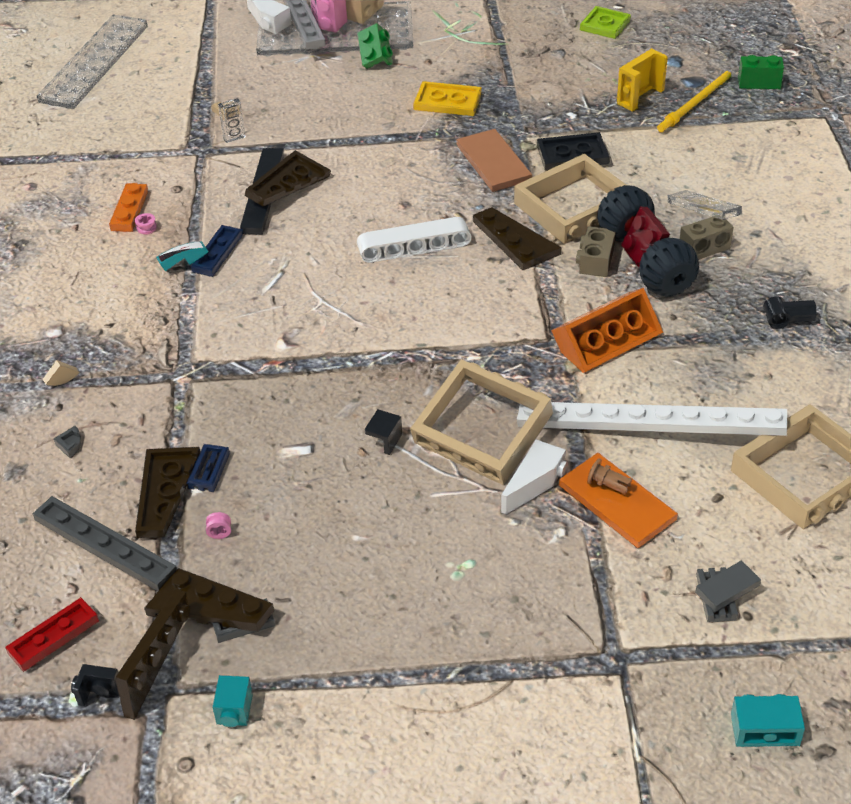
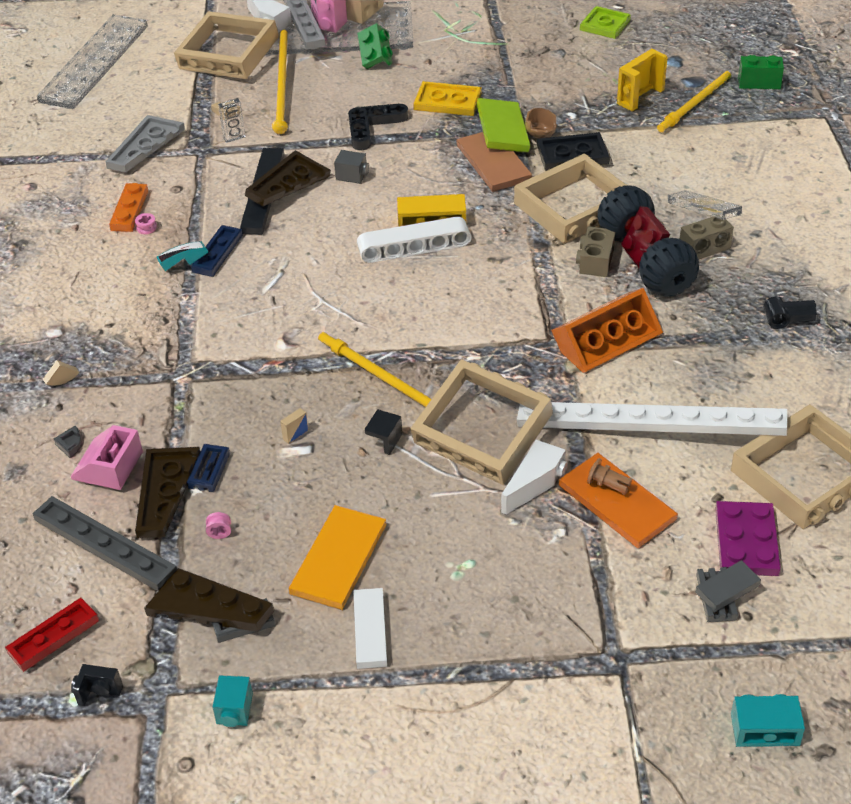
(110, 458): none -> bright pink slope
(143, 141): none -> light grey wing
(147, 658): dark brown wing -> none
(239, 67): none -> tan window
(280, 126): none -> yellow bar
(294, 425): none -> tan tile
(337, 557): none -> light orange tile
(341, 348): none -> yellow bar
(351, 166): none -> dark grey brick
(370, 628): none -> white tile
(373, 116): none -> black beam
(430, 208): none -> yellow brick
(503, 125): none -> lime tile
(516, 240): dark brown wing -> none
(540, 123): none -> medium nougat hair
(748, 534): none -> magenta plate

